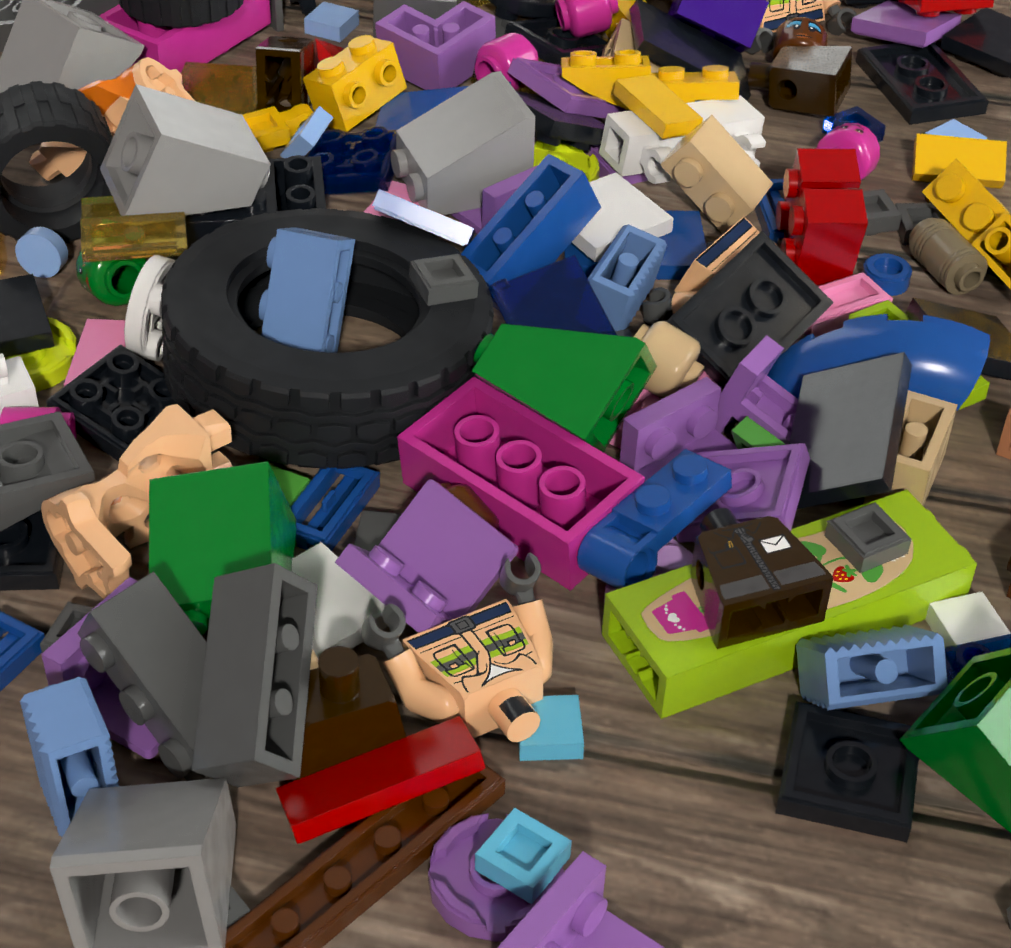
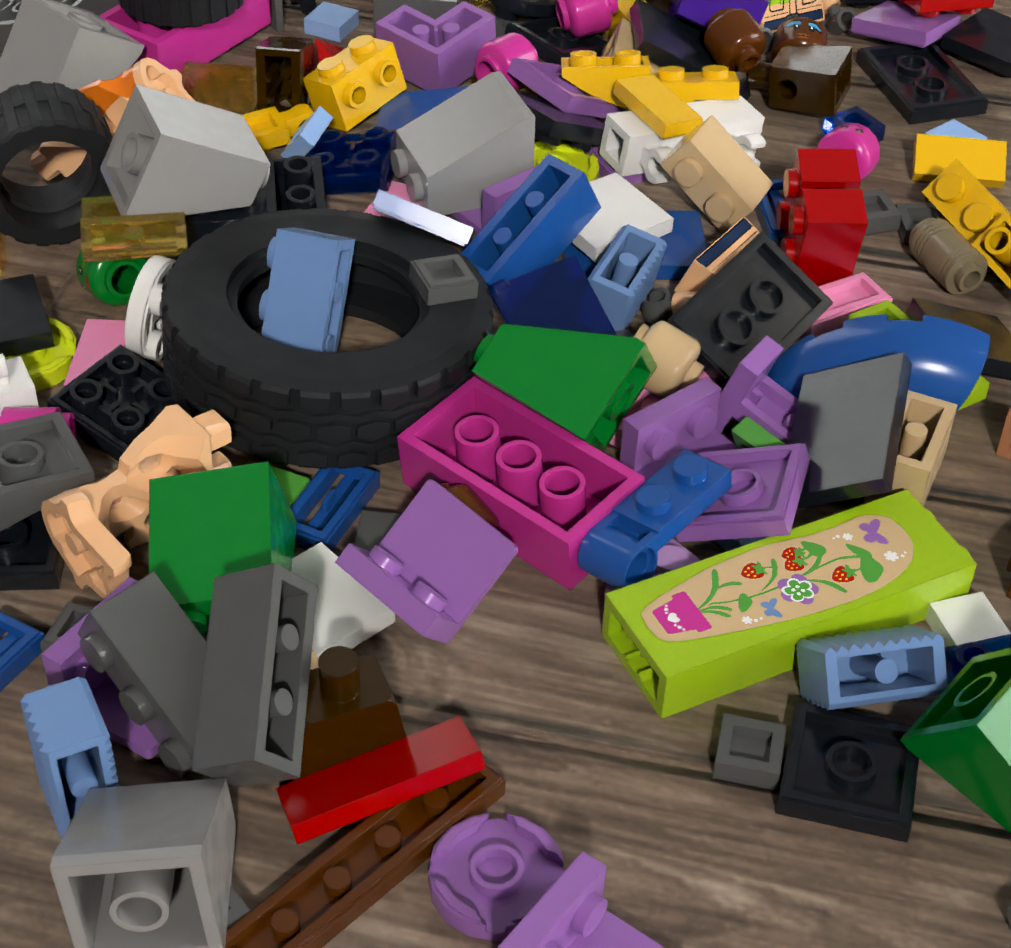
(41, 252): light blue tile -> none
(476, 665): light nougat torso -> none
(523, 855): medium azure tile -> none
(558, 733): medium azure tile -> none
(734, 39): none -> reddish brown head
(750, 751): none -> dark grey tile
(755, 579): dark brown torso -> none
(867, 537): dark grey tile -> none
(889, 272): blue tile -> none

